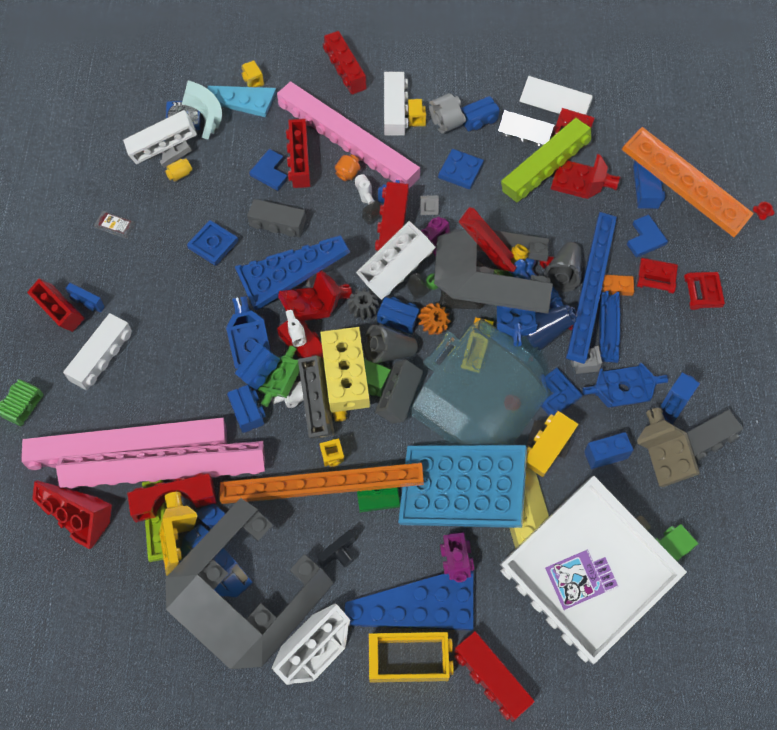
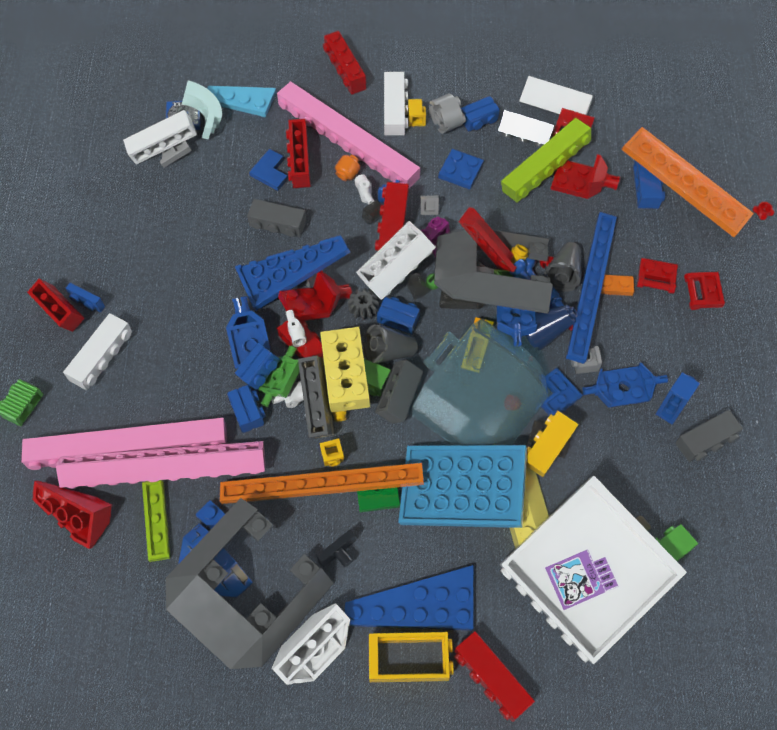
(114, 224): tile -> none
(146, 501): red arch -> none
(175, 520): yellow plate -> none
(178, 169): yellow brick -> none
(212, 242): blue plate -> none
(252, 74): yellow brick -> none
(434, 319): orange gear -> none
(456, 553): magenta brick -> none
(608, 450): blue brick -> none
(609, 327): blue piece -> none
(649, 239): blue tile -> none
(668, 449): dark tan plate -> none

